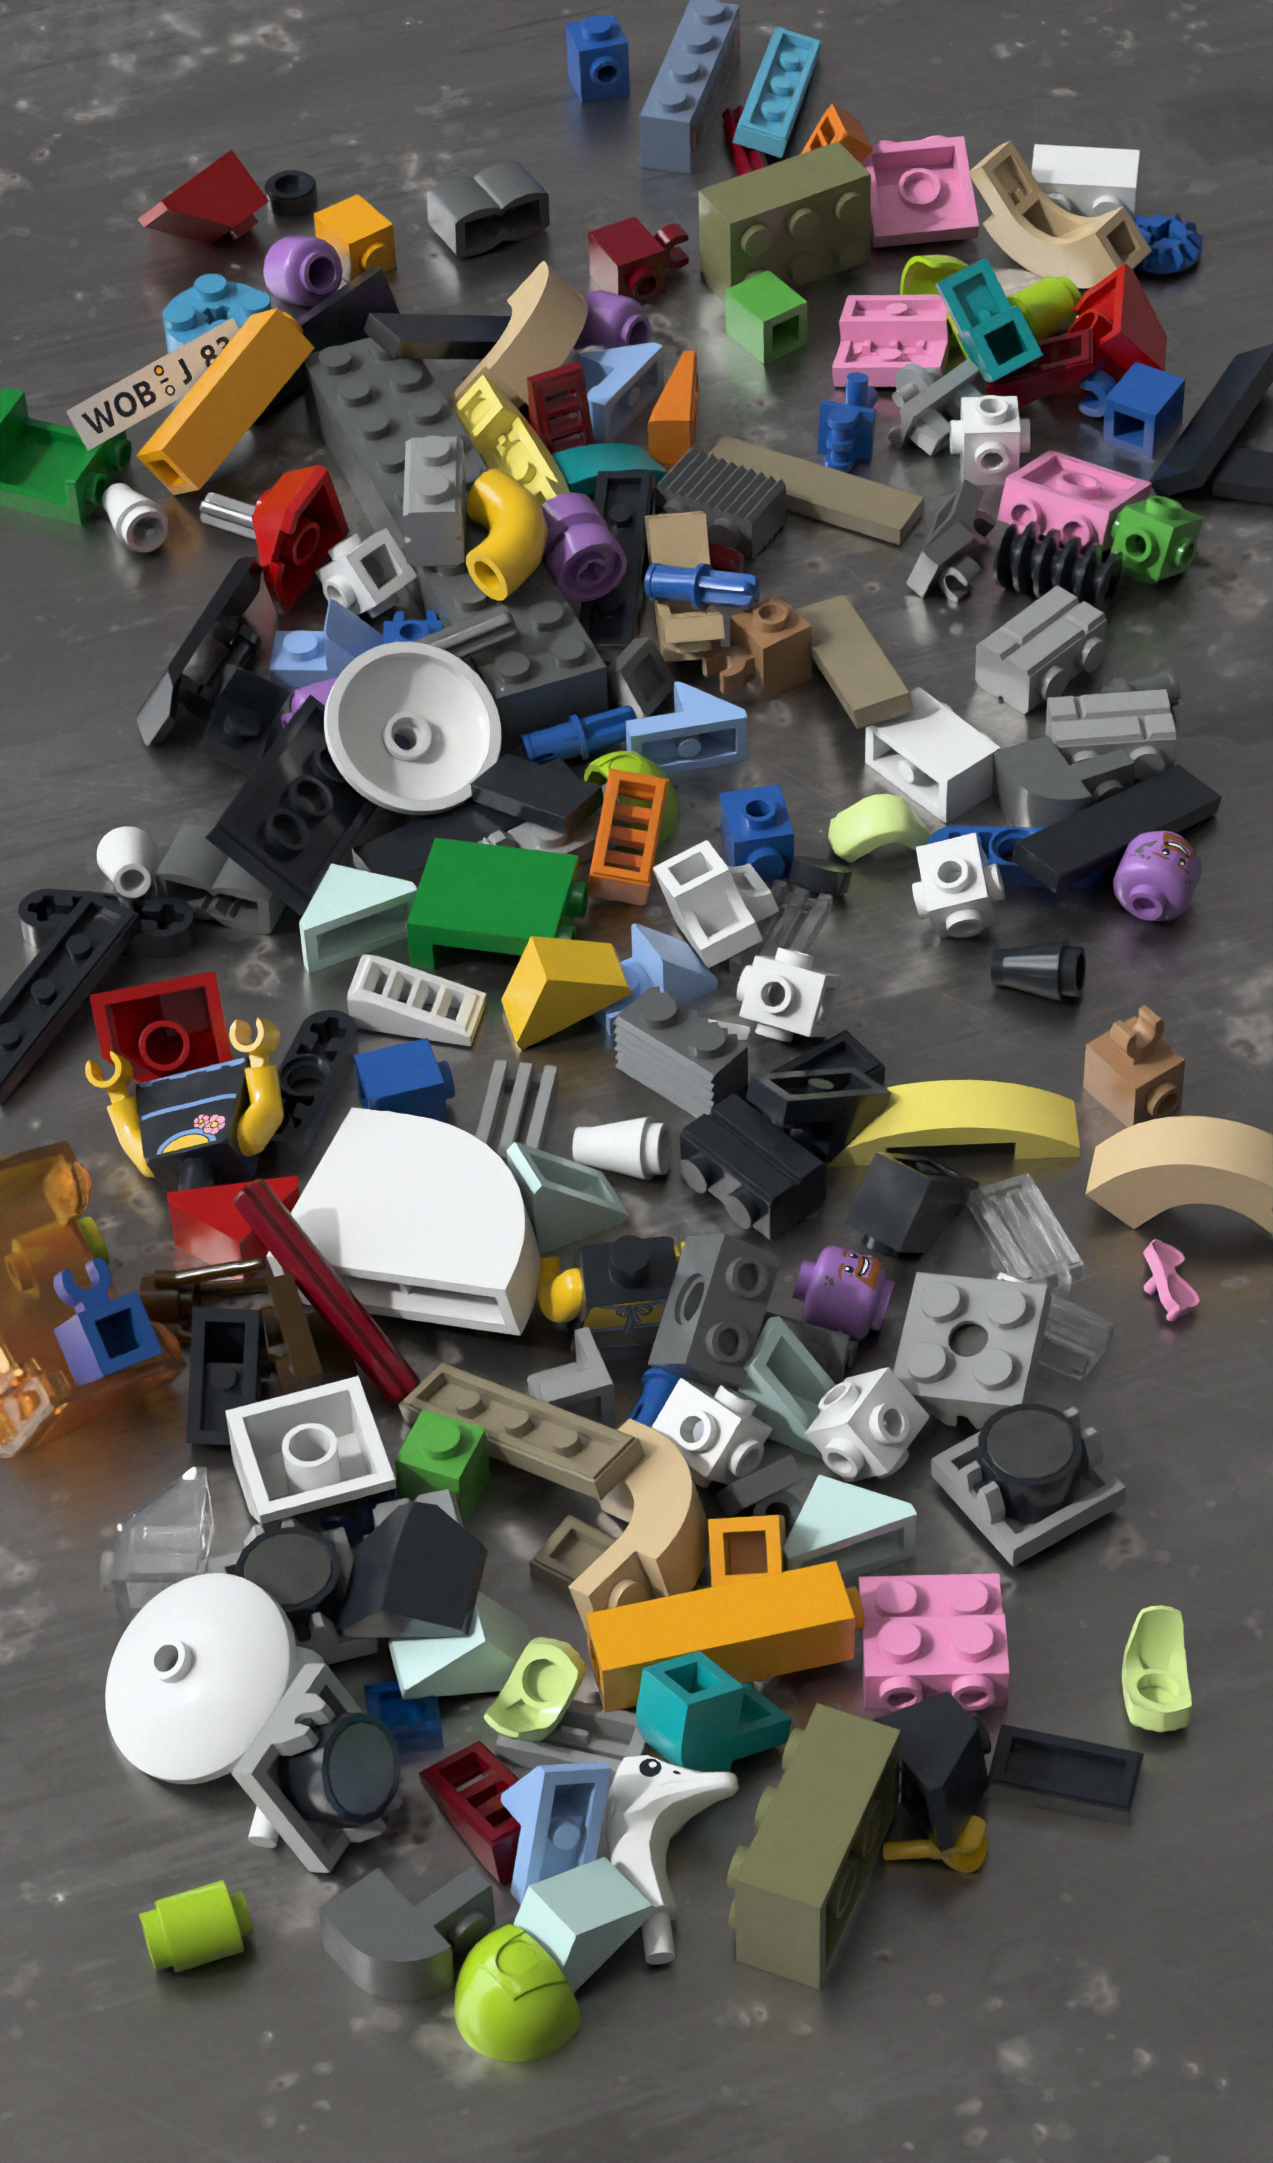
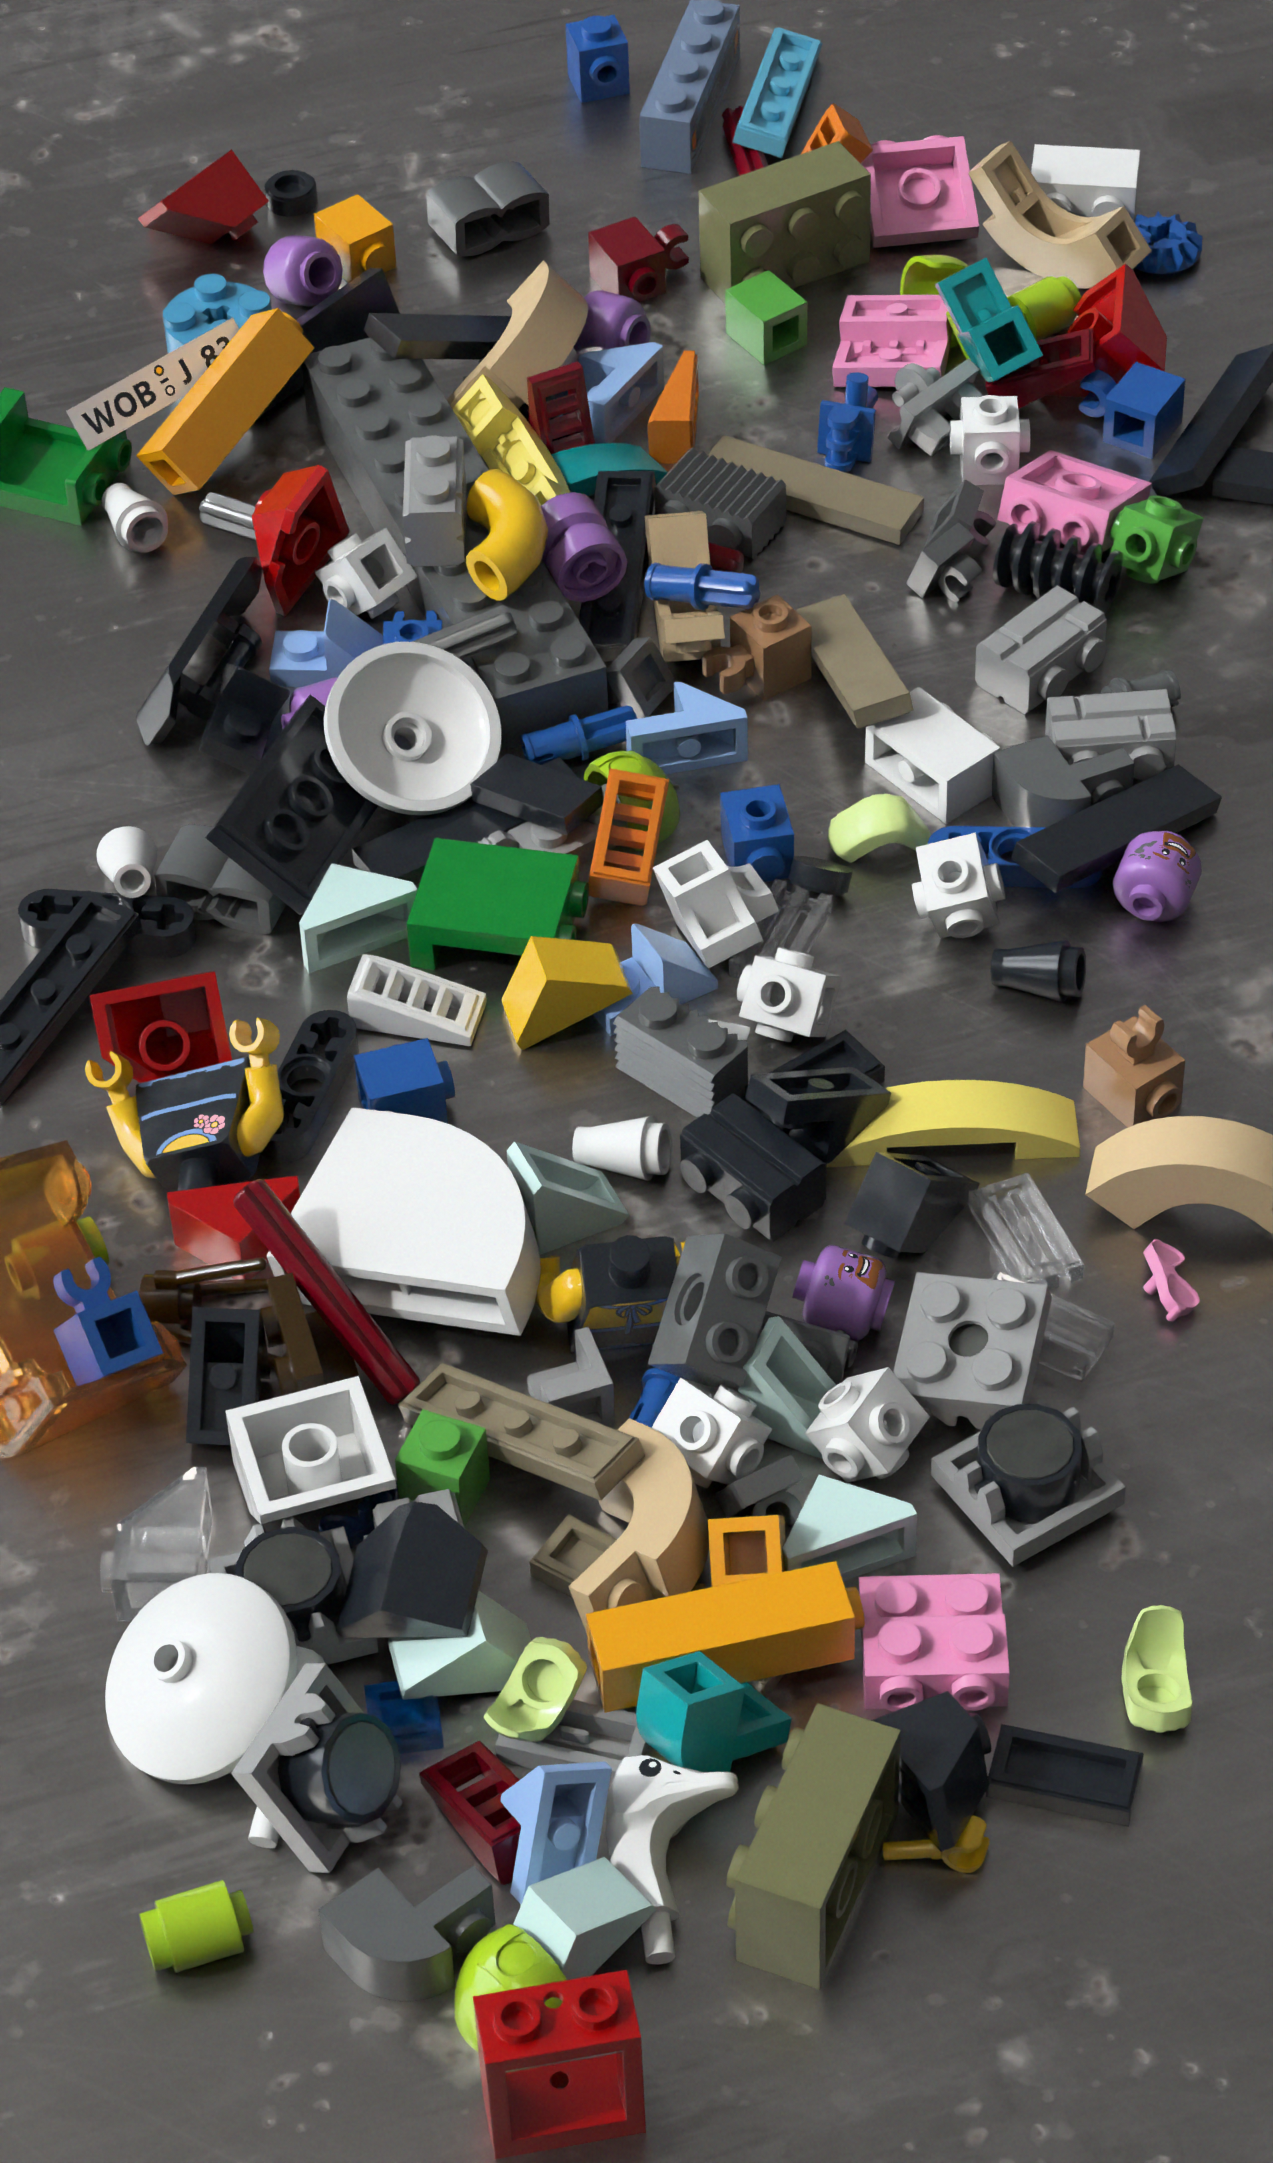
(521, 1081): light grey tile -> none
(597, 2094): none -> red window

